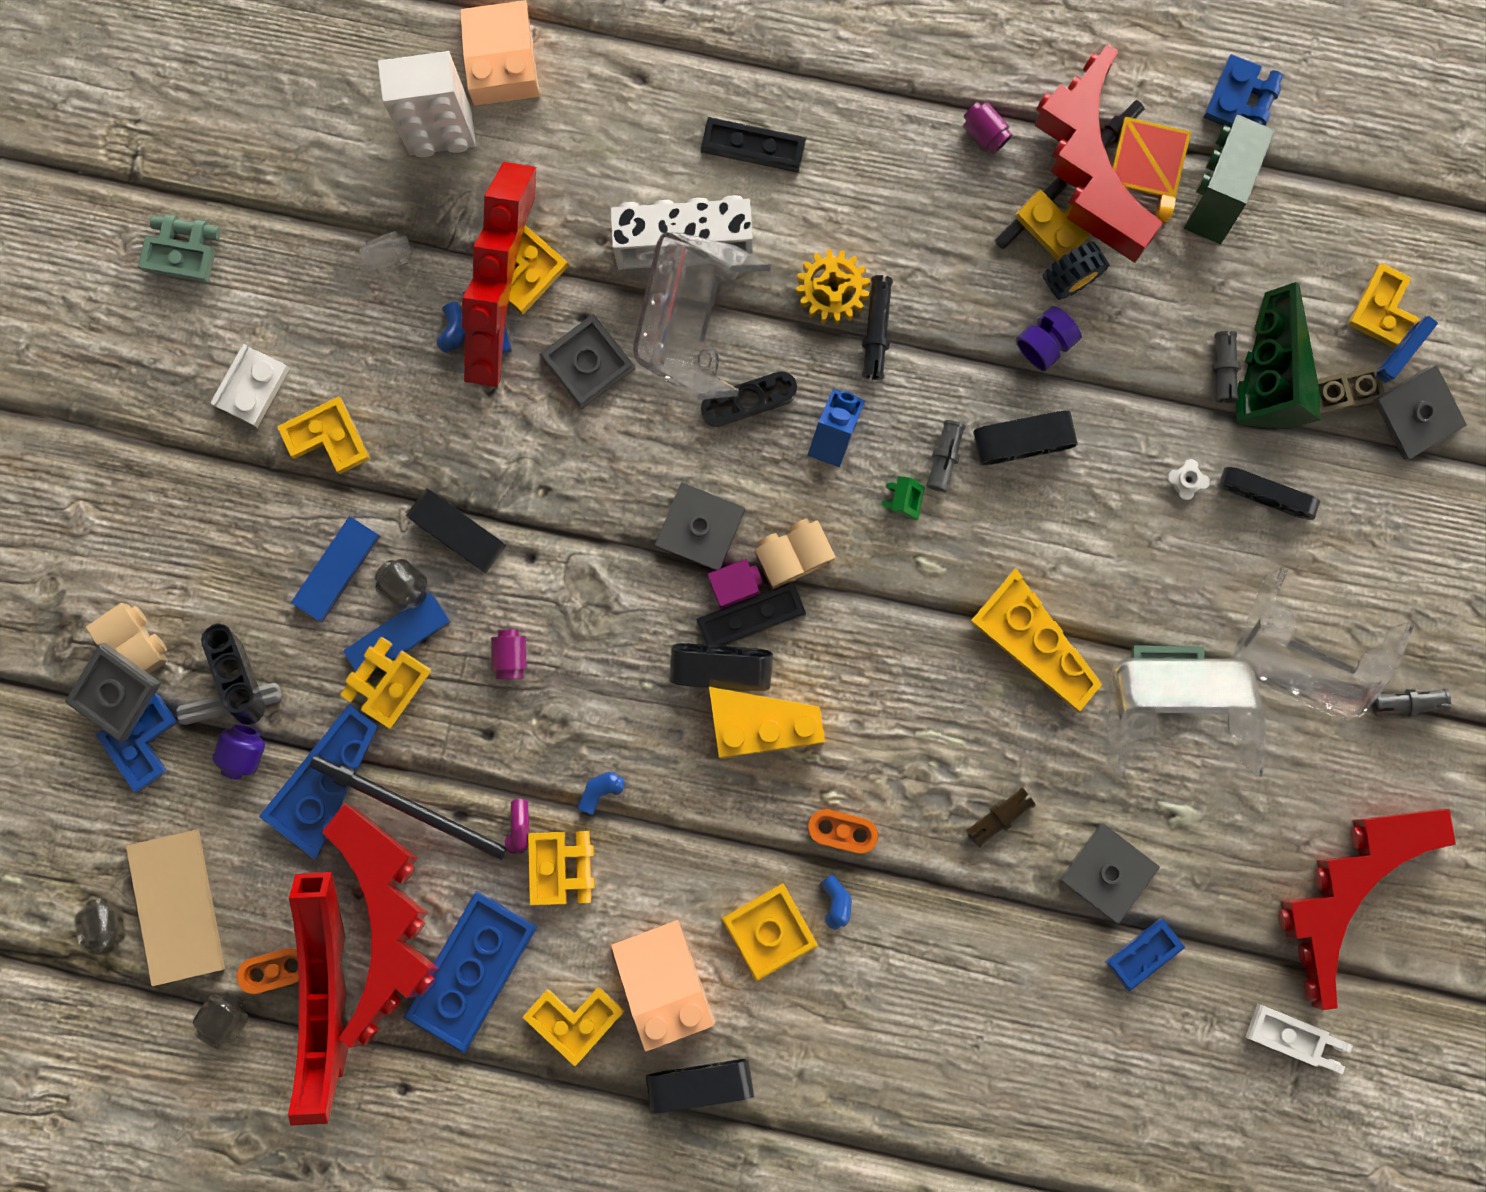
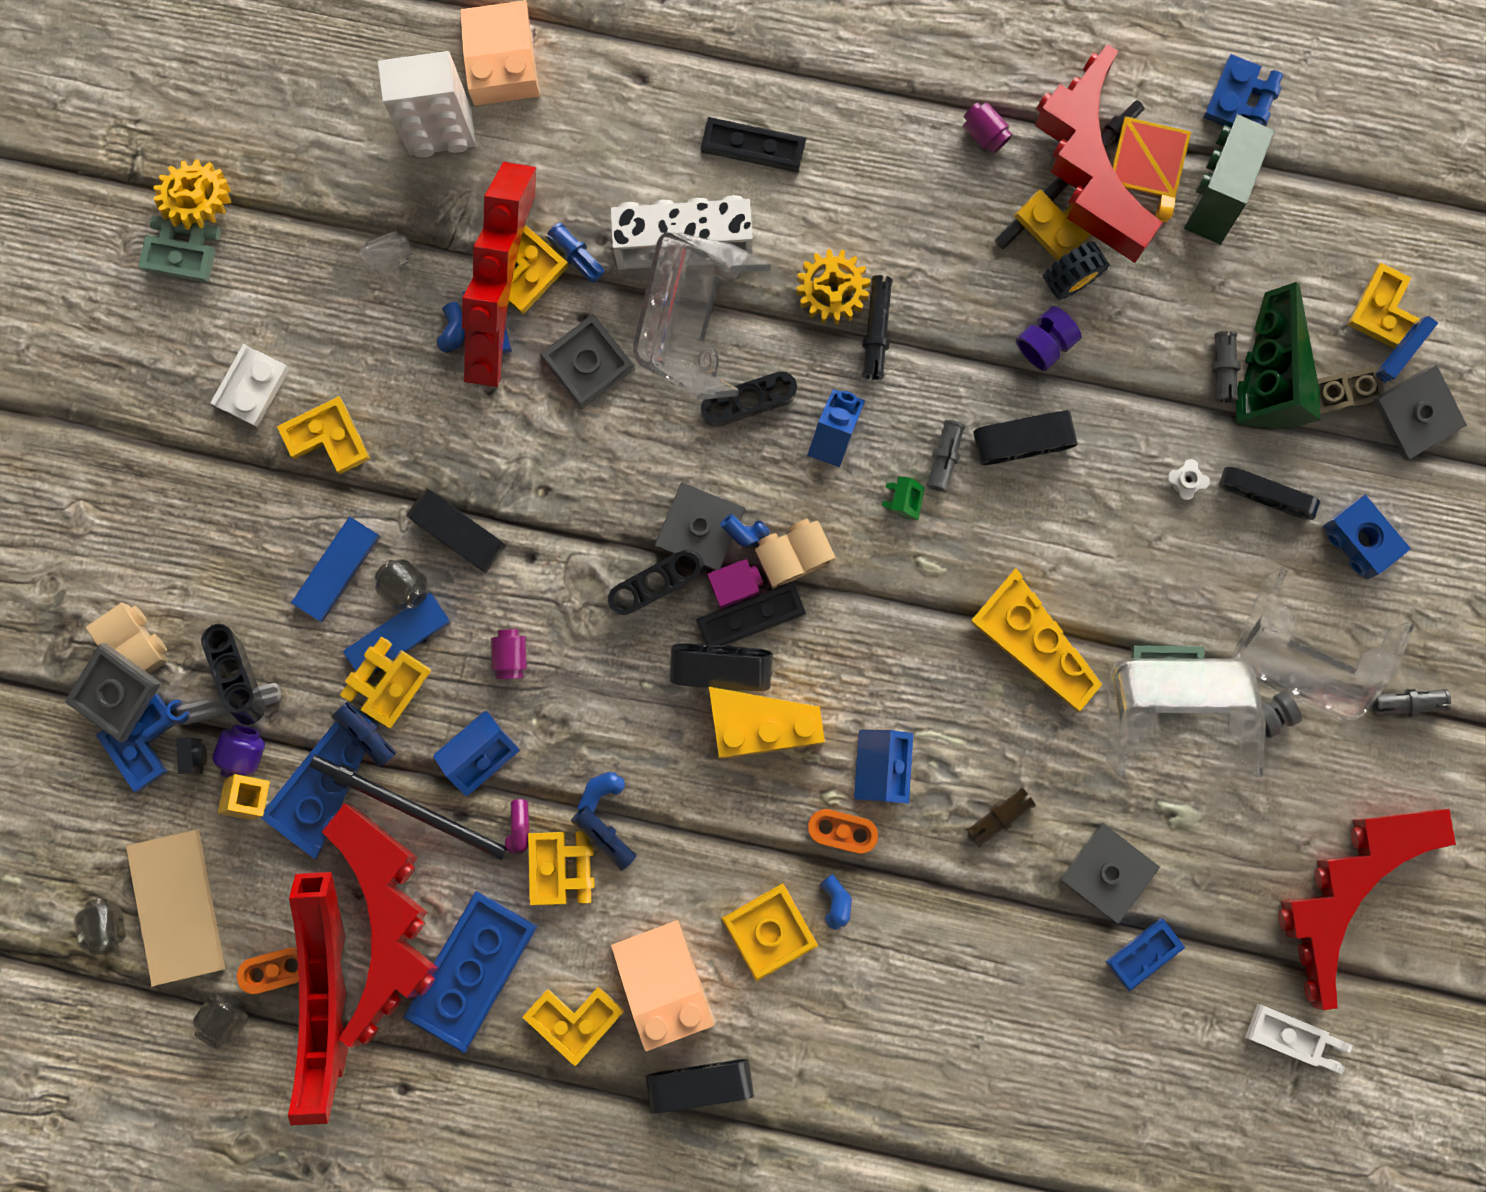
(167, 719): none -> blue hand
(191, 756): none -> black plate
(192, 194): none -> yellow gear
(243, 797): none -> yellow brick
(363, 734): none -> dark blue pin
(475, 753): none -> blue panel
(575, 252): none -> blue axle
(603, 838): none -> dark blue pin
(639, 583): none -> black beam
(742, 534): none -> blue arm
(883, 766): none -> blue panel
(1280, 713): none -> dark grey wheel
(1384, 541): none -> blue brick

